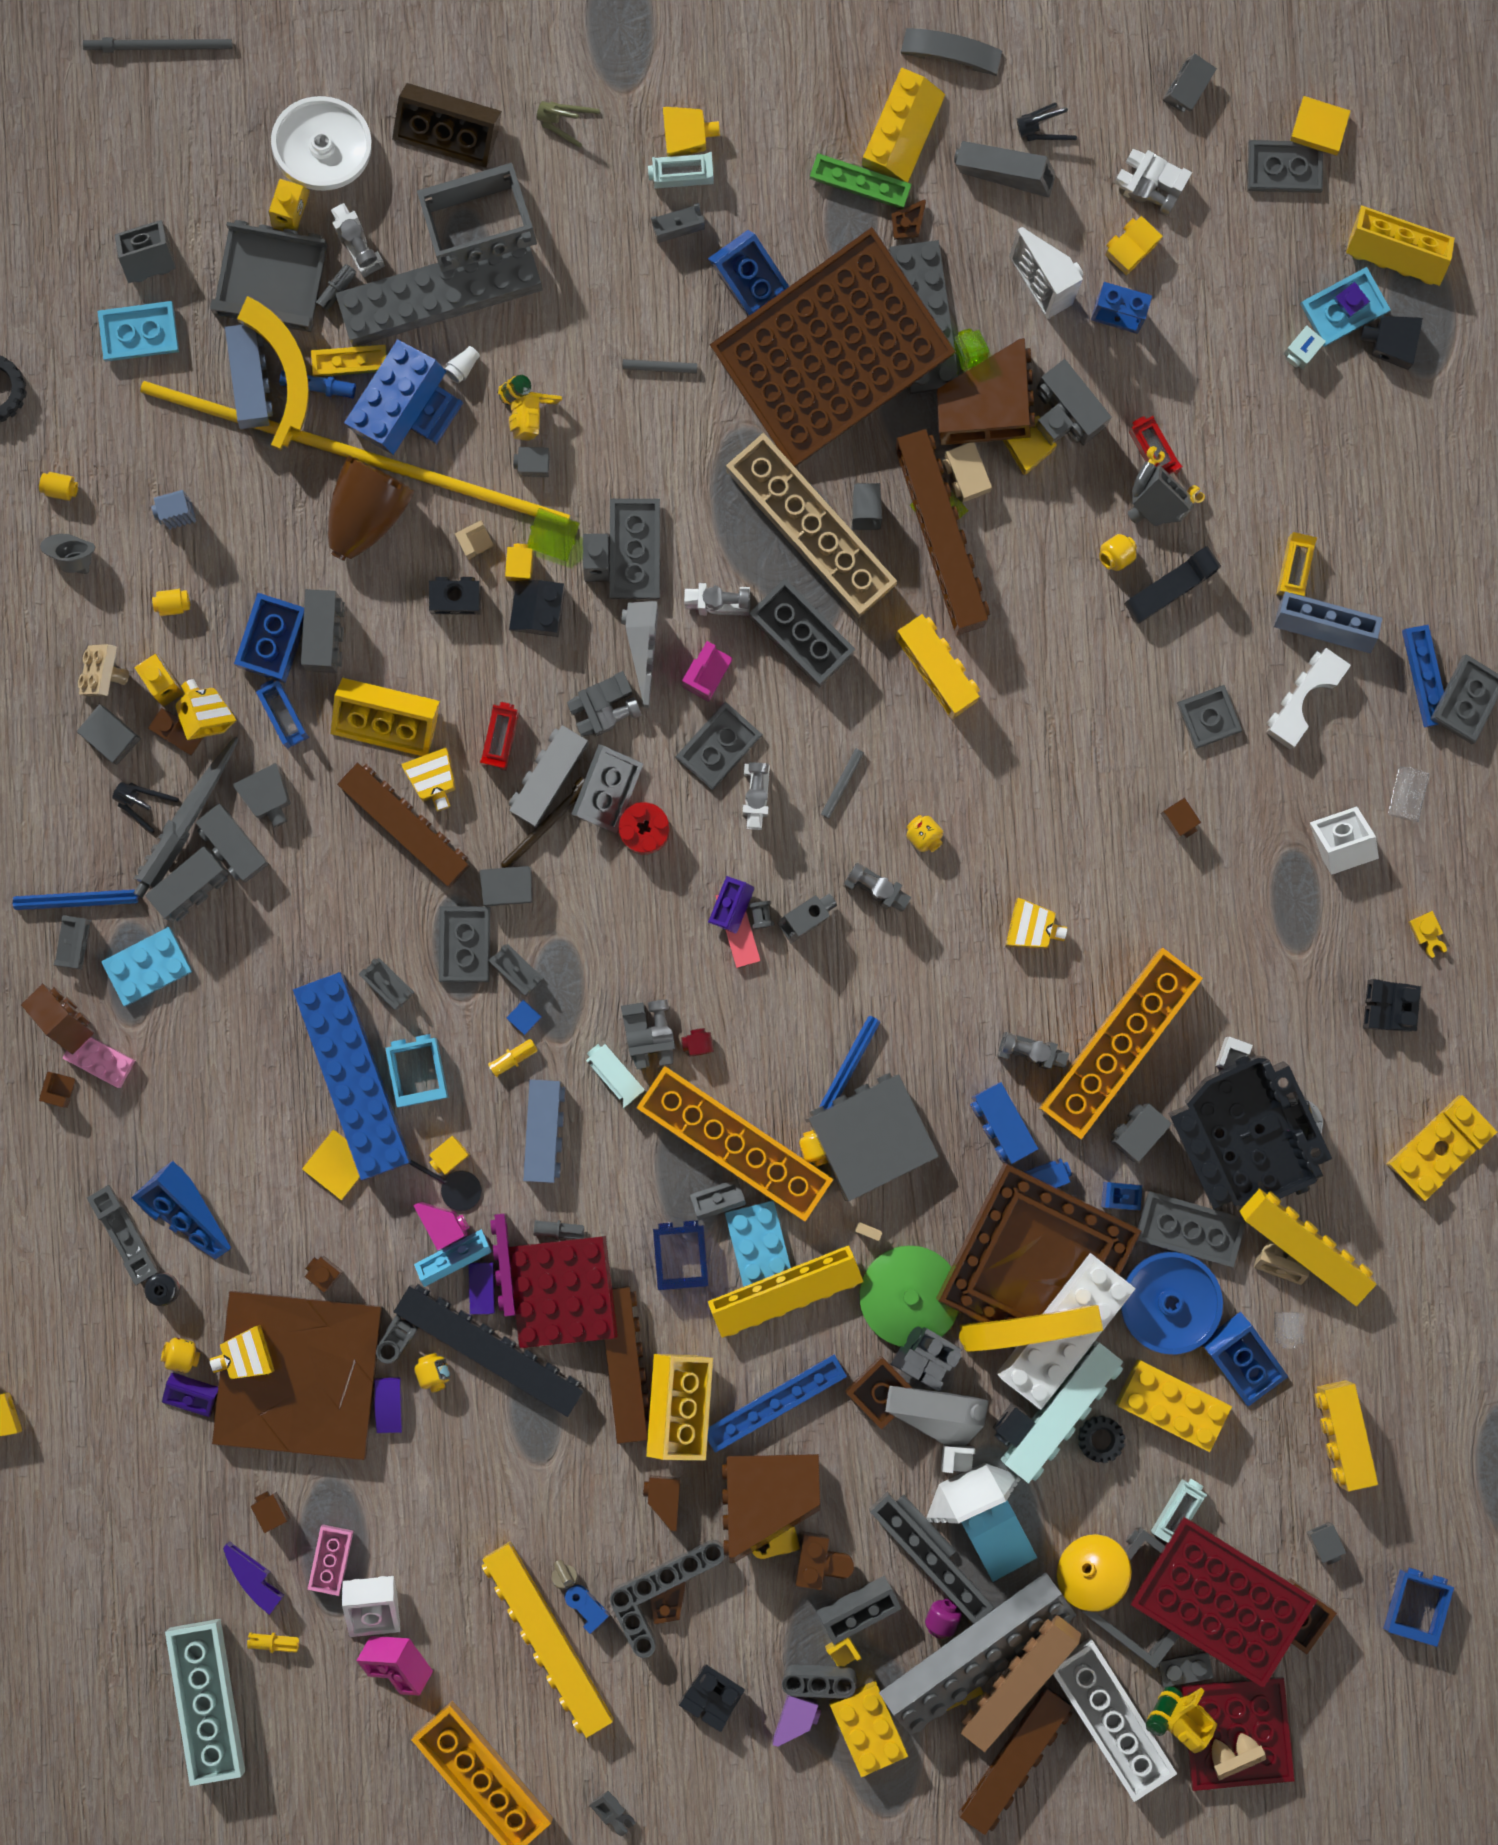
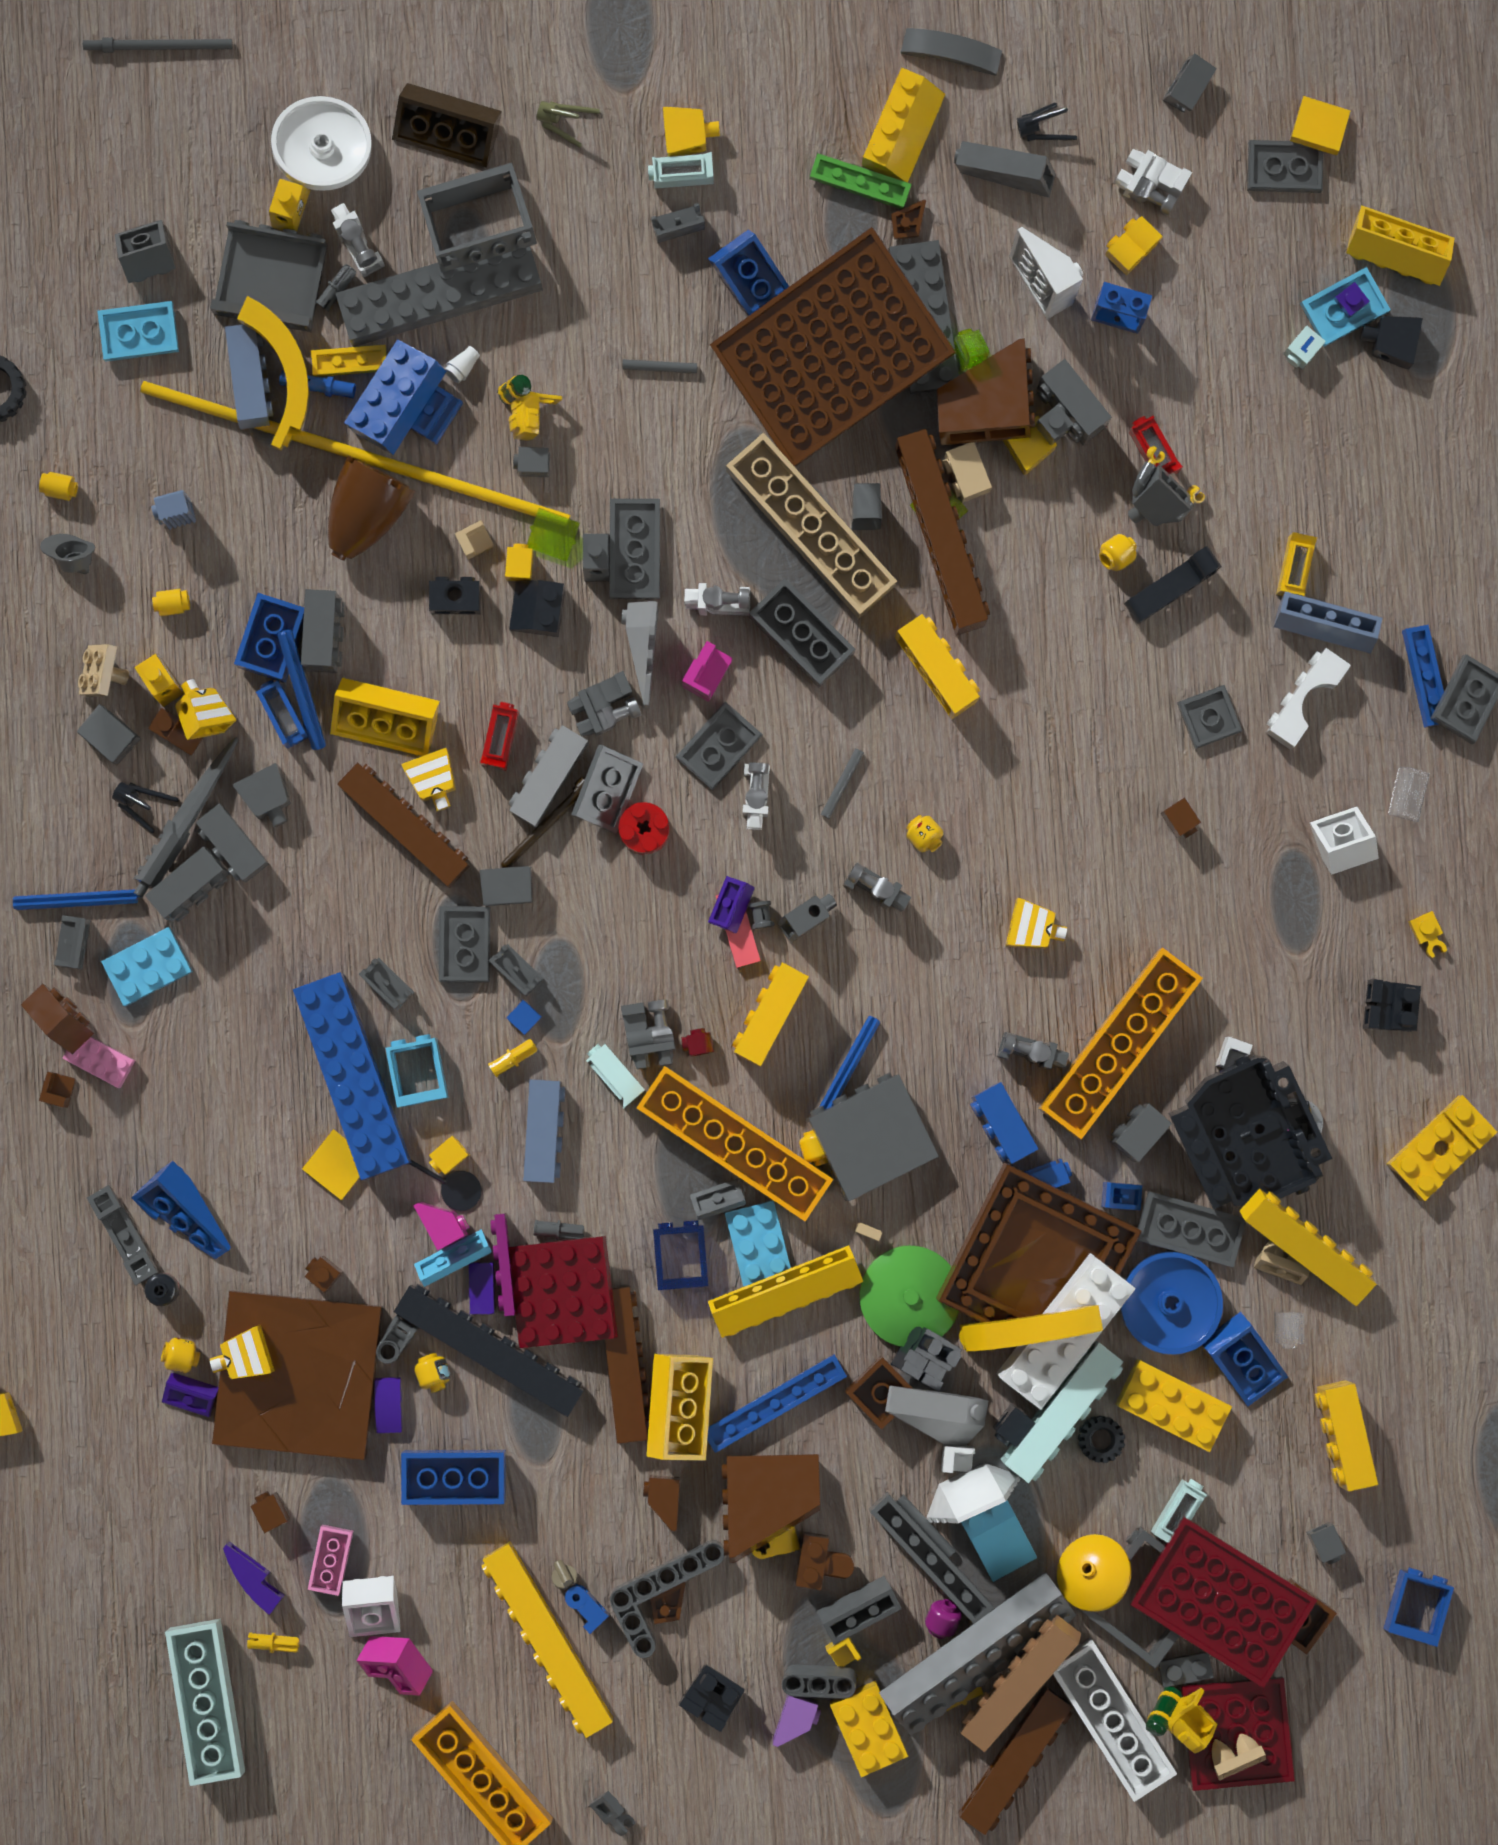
(301, 689): none -> blue axle
(453, 1477): none -> blue brick
(770, 1015): none -> yellow brick

